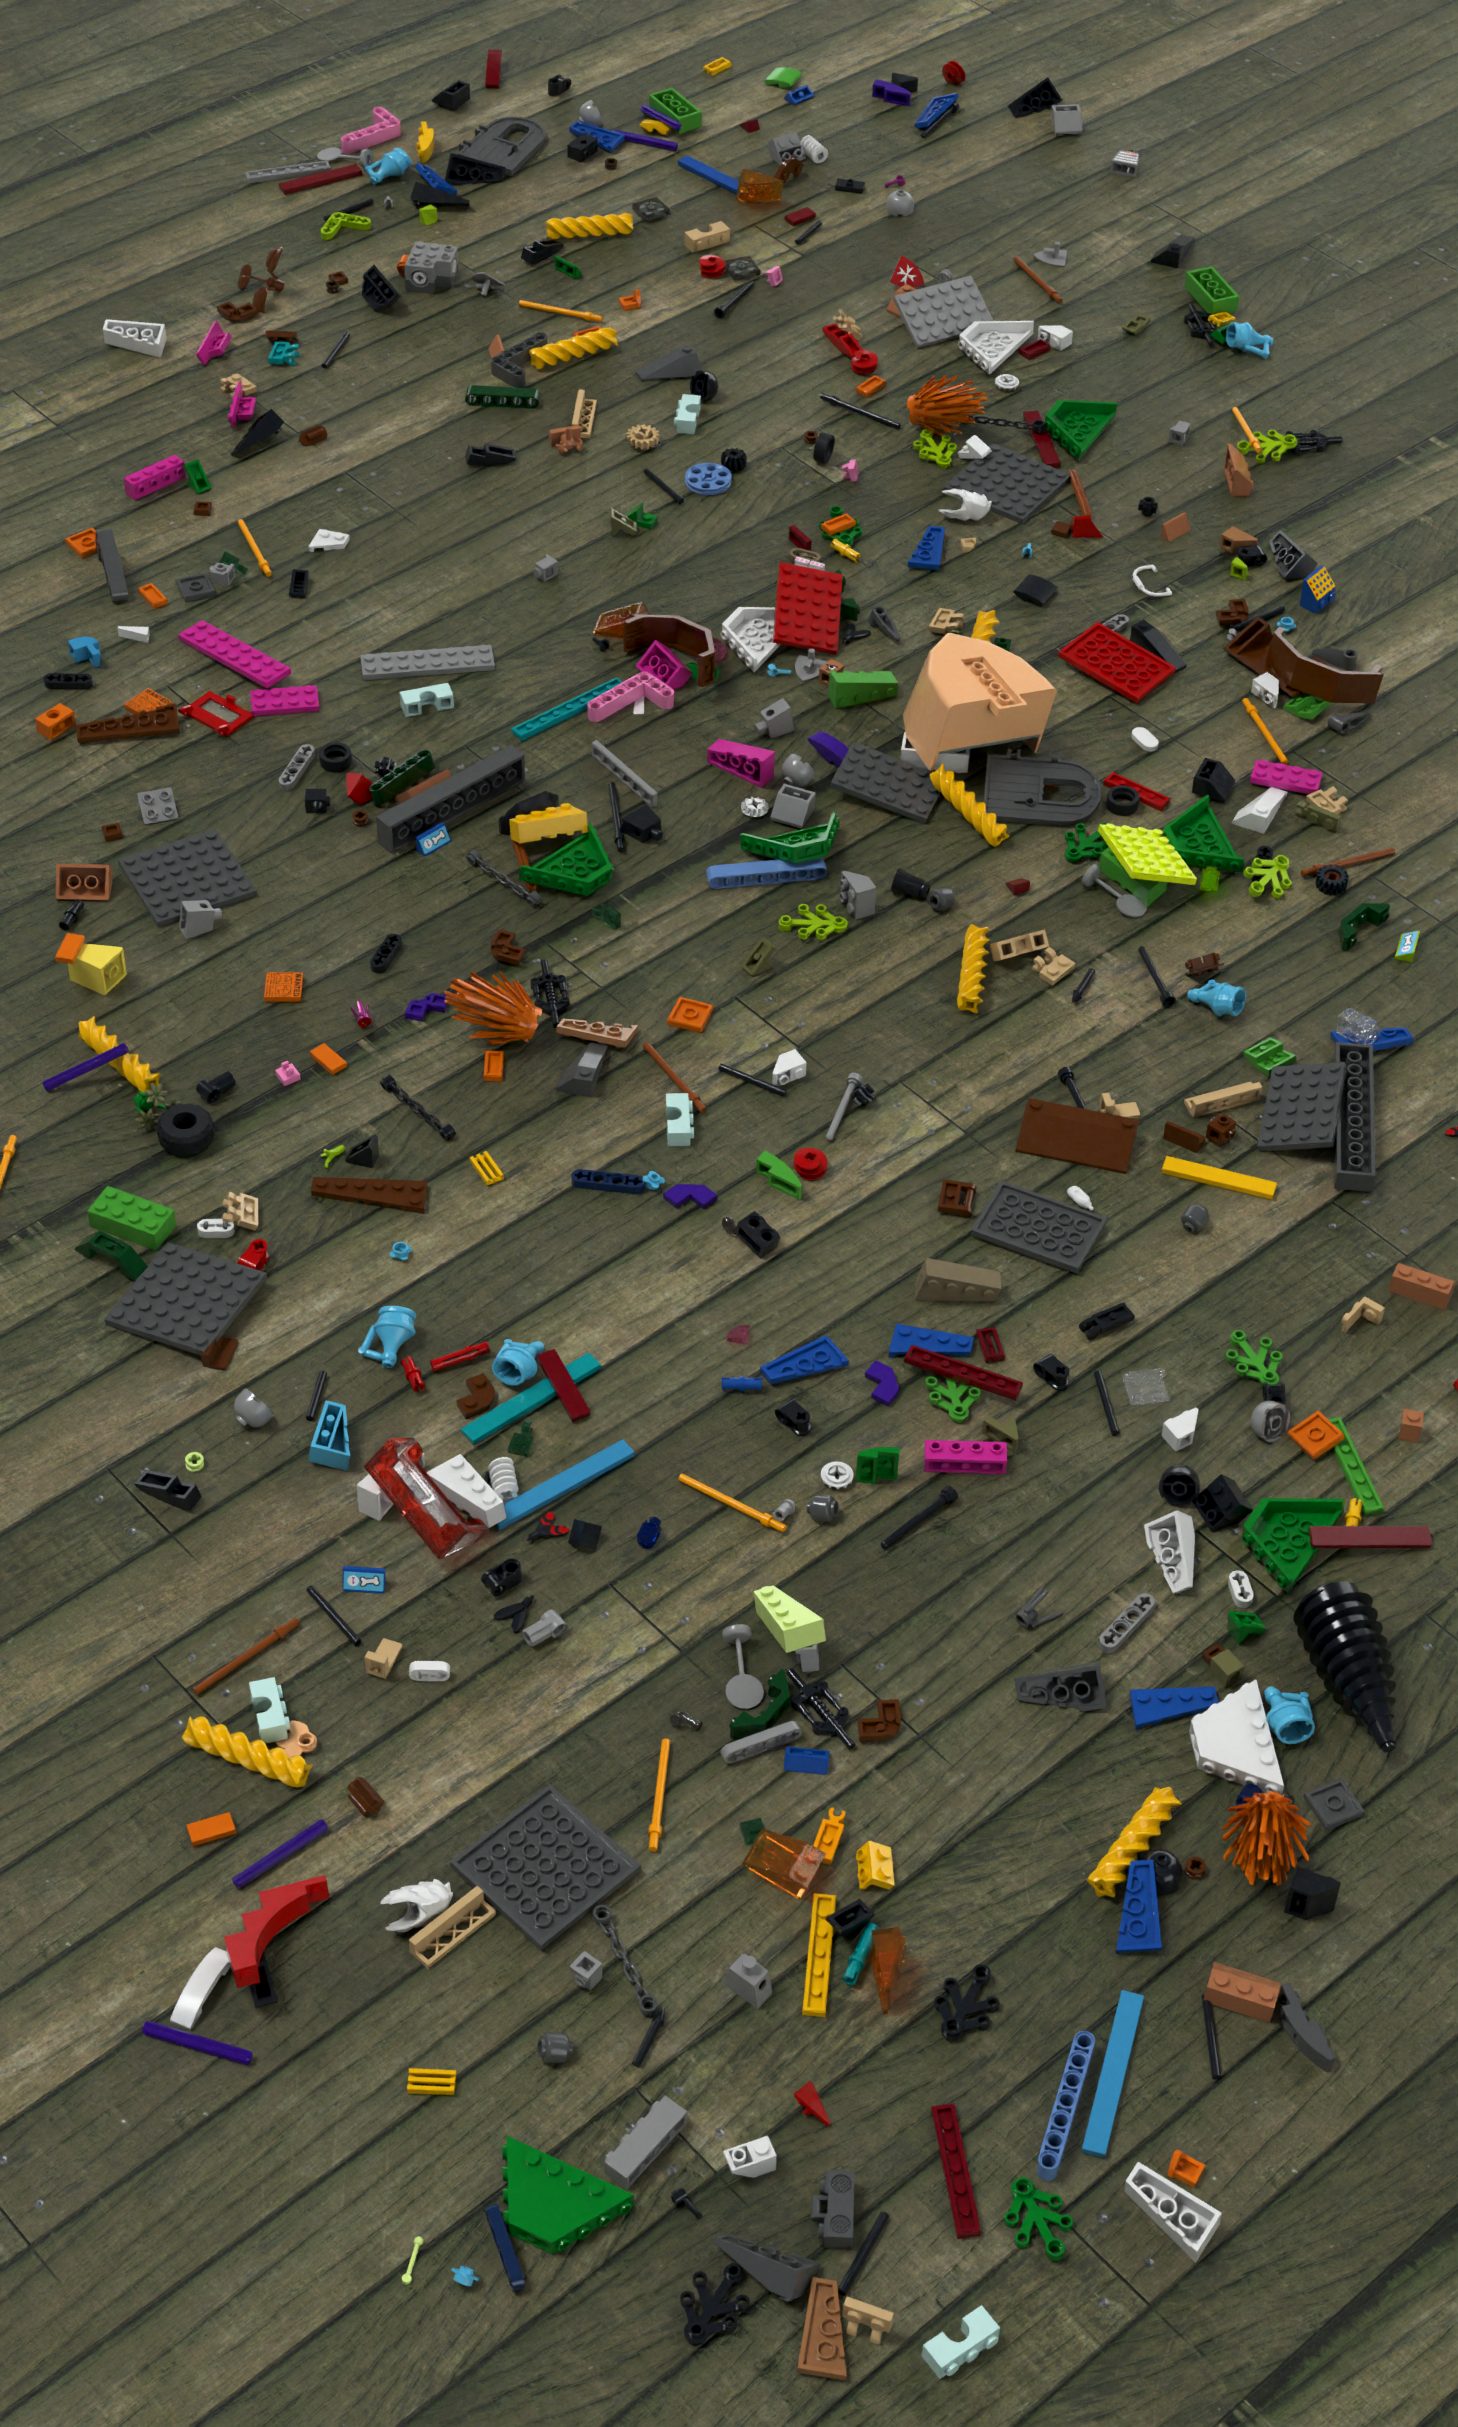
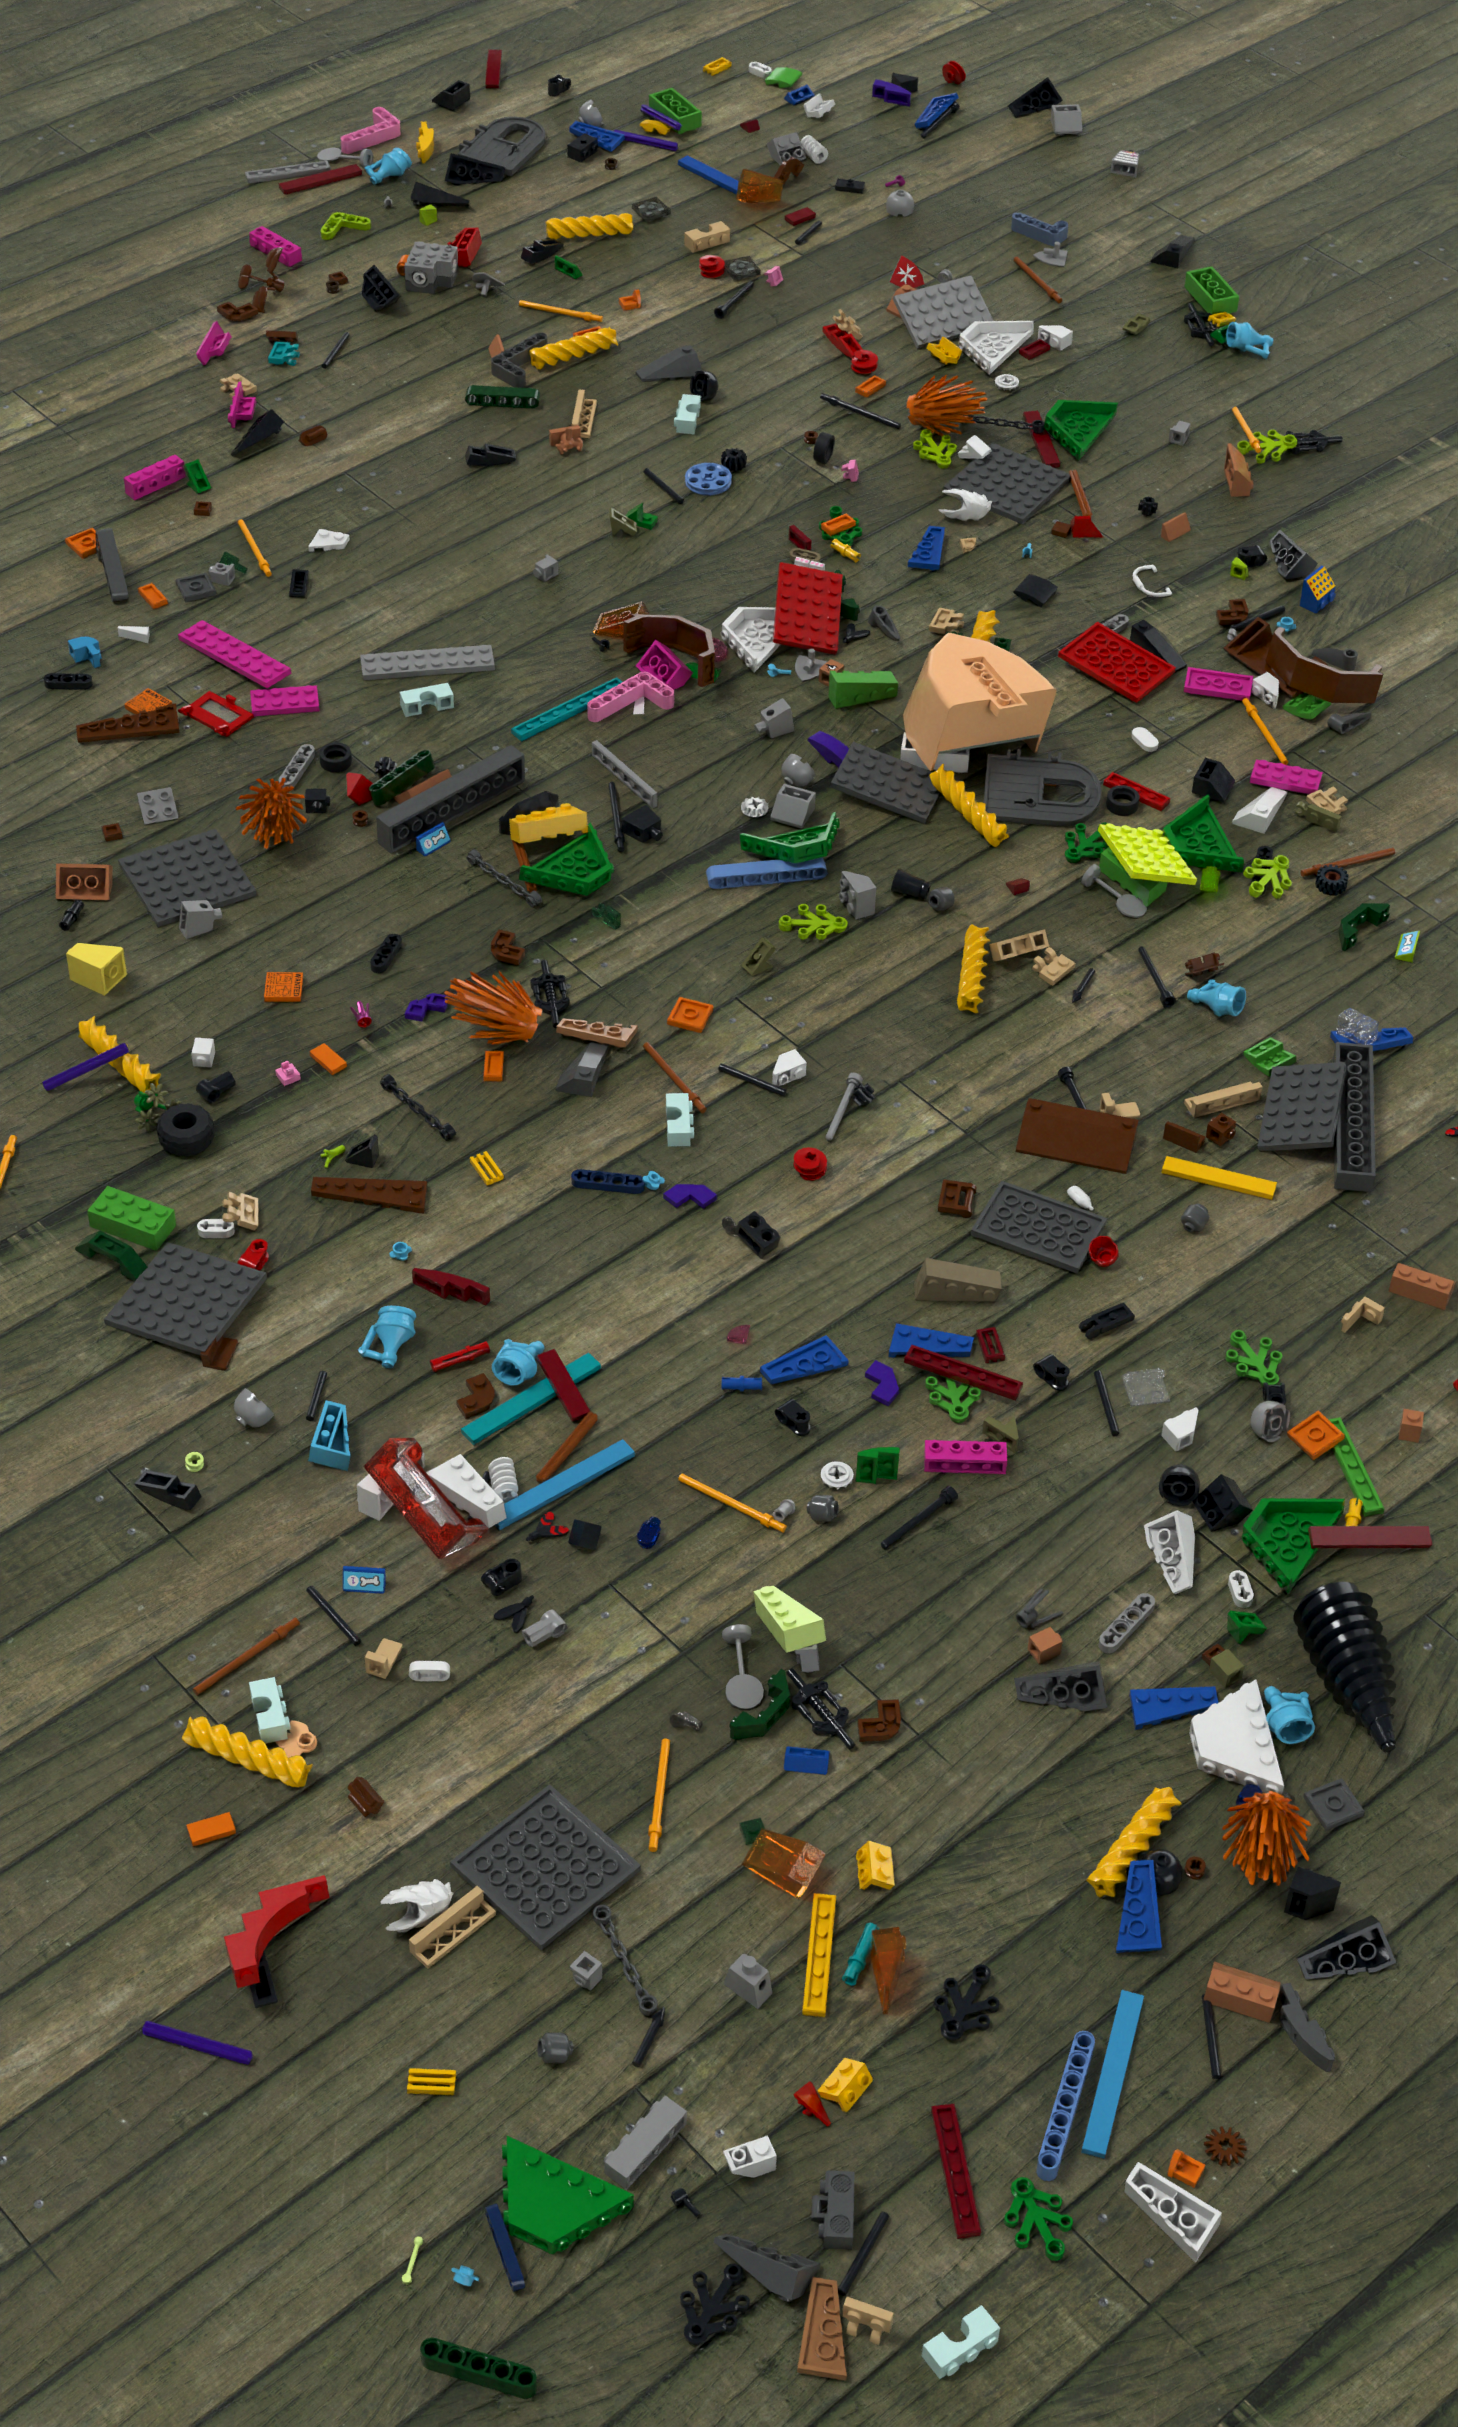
(55, 721): orange brick -> none
(70, 948): orange tile -> none
(136, 336): white wedge -> none
(199, 1987): white slope -> none
(203, 1052): none -> white brick
(266, 240): none -> dark pink brick
(272, 808): none -> orange plant
(279, 1854): dark purple axle -> none
(352, 208): black bar -> none
(412, 1374): red pin -> none
(434, 179): blue wing -> none
(447, 1284): none -> dark red slope
(468, 244): none -> red wedge
(487, 2376): none -> dark green beam
(522, 1442): clear green plate -> none
(567, 1447): none -> dark orange axle
(642, 436): tan gear -> none
(743, 761): dark pink wedge -> none
(759, 69): none -> white beam
(761, 1742): light grey beam -> none
(778, 1175): bright green slope -> none
(816, 106): none -> white bracket
(830, 1835): light orange plate -> none
(846, 2083): none -> yellow bracket
(851, 1919): black slope -> none
(945, 351): none -> yellow bracket
(1039, 230): none -> sand blue beam
(1045, 1645): none -> nougat brick
(1103, 1251): none -> red hair
(1218, 684): none -> dark pink plate
(1230, 2153): none -> reddish brown gear
(1235, 538): medium nougat slope -> none
(1350, 1951): none -> black wedge

